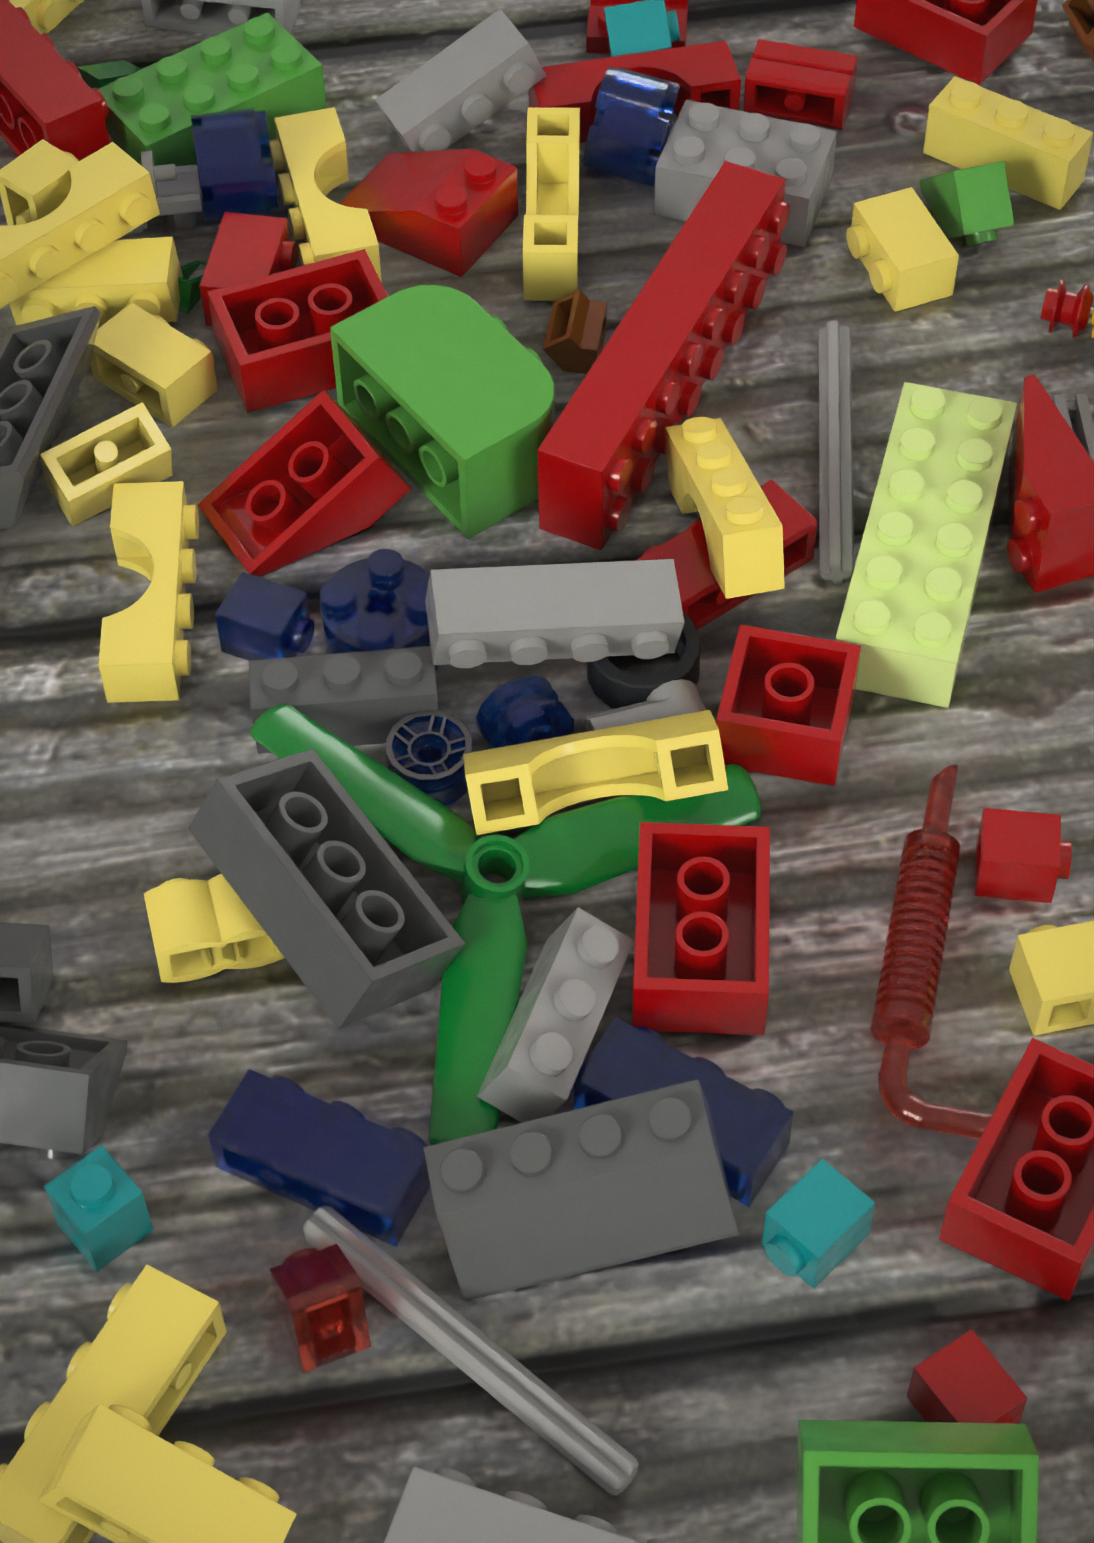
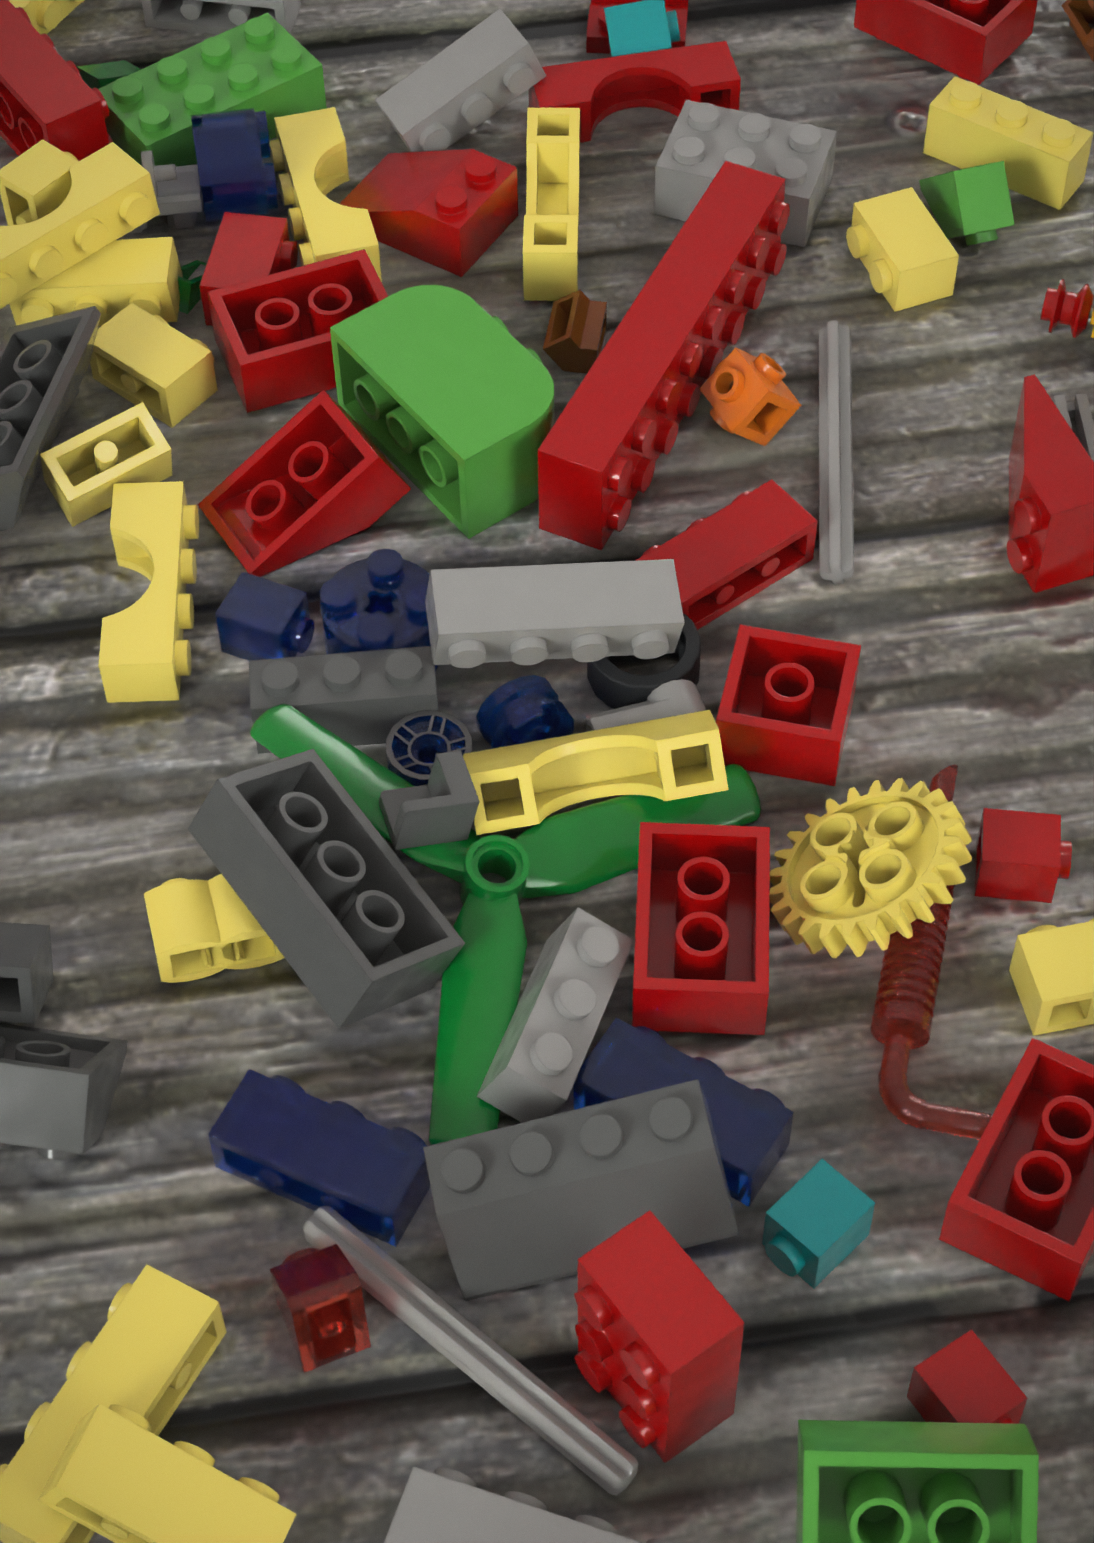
(99, 1208): teal brick -> none
(434, 811): none -> dark grey panel
(630, 125): clear blue brick -> none
(656, 1337): none -> red brick
(736, 516): light yellow arch -> none
(750, 396): none -> orange brick
(800, 84): red brick -> none
(869, 868): none -> light yellow gear
(926, 542): yellowish green brick -> none

